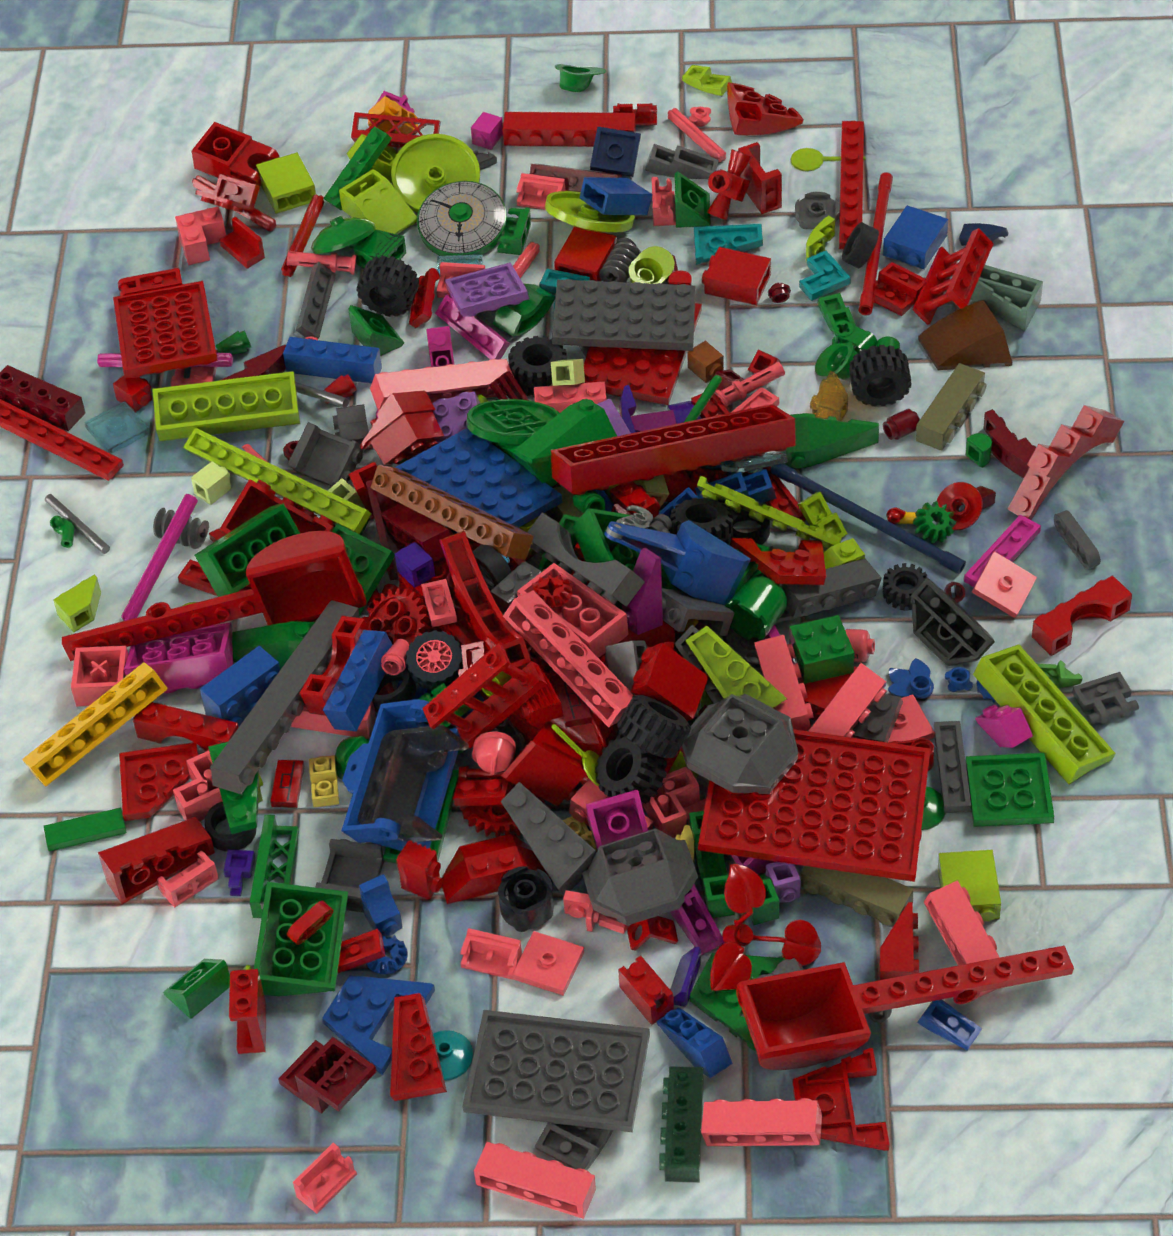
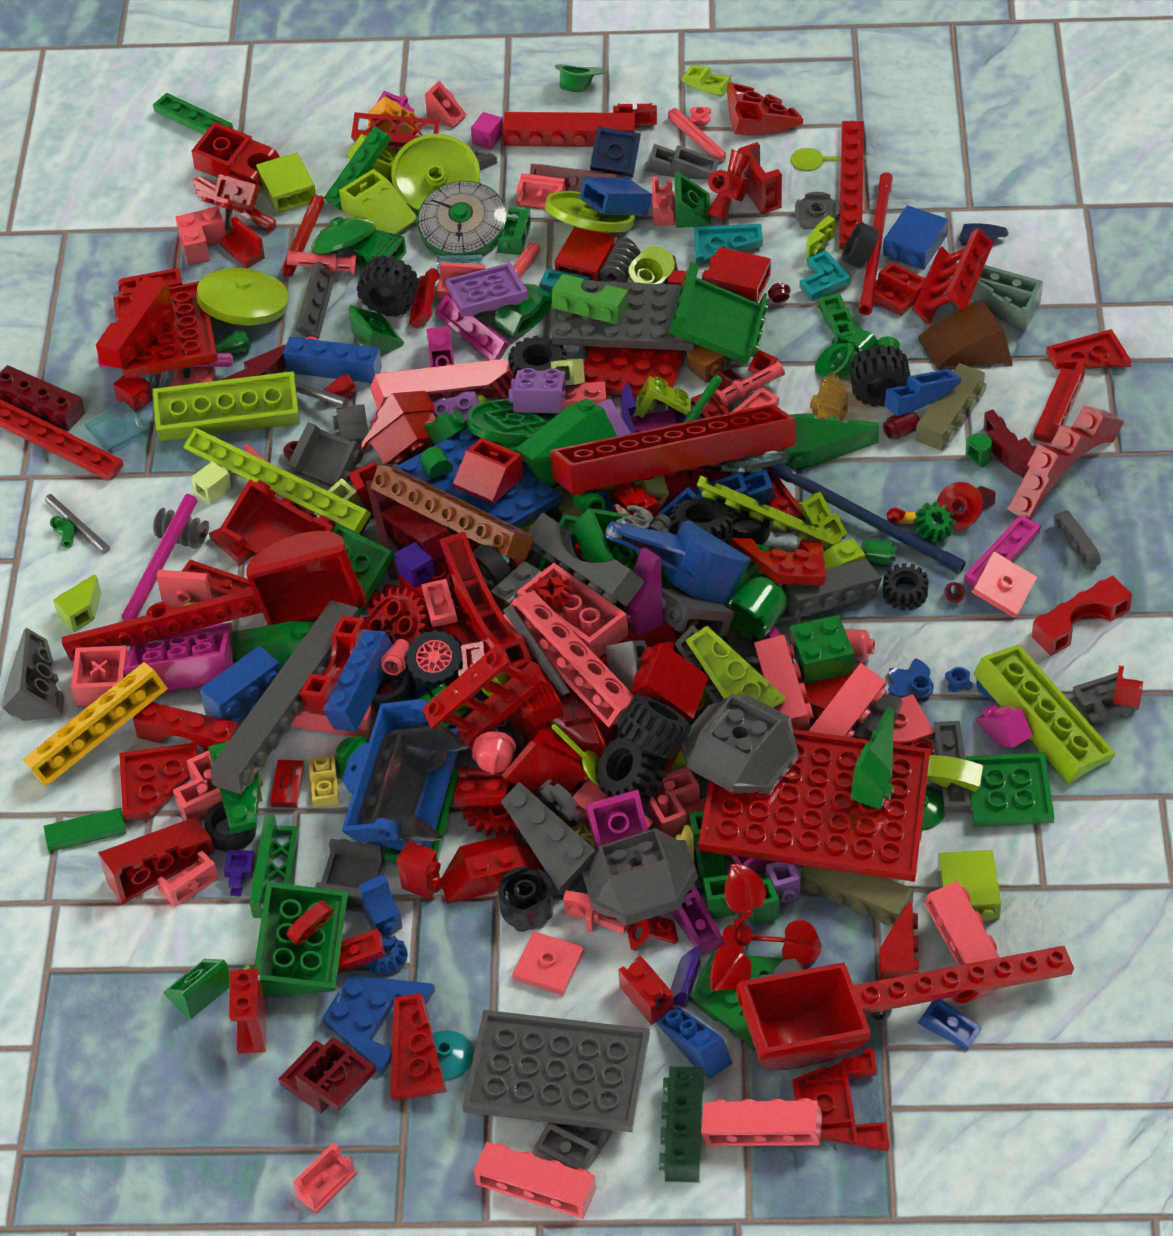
(31, 684): none -> dark grey wedge
(137, 324): none -> red wedge
(182, 587): none -> coral plate
(187, 113): none -> green plate
(229, 556): green brick -> none
(242, 296): none -> lime dish
(435, 462): none -> green brick
(442, 105): none -> coral slope
(445, 426): none -> green brick
(488, 471): none -> red slope
(490, 953): coral hinge -> none
(536, 651): none -> dark grey bar
(538, 391): none -> medium lavender brick
(560, 803): none -> dark grey plate
(605, 305): none -> bright green arch
(658, 389): none -> lime bracket
(718, 318): none -> green panel
(874, 766): none -> green wedge
(879, 551): none -> green brick
(920, 391): none -> blue slope
(946, 626): pearl dark grey wedge -> none
(947, 770): none -> lime slope
(1060, 402): none -> red fence
(1060, 675): bright green slope -> none
(1099, 350): none -> red wing
(1127, 691): none -> red panel

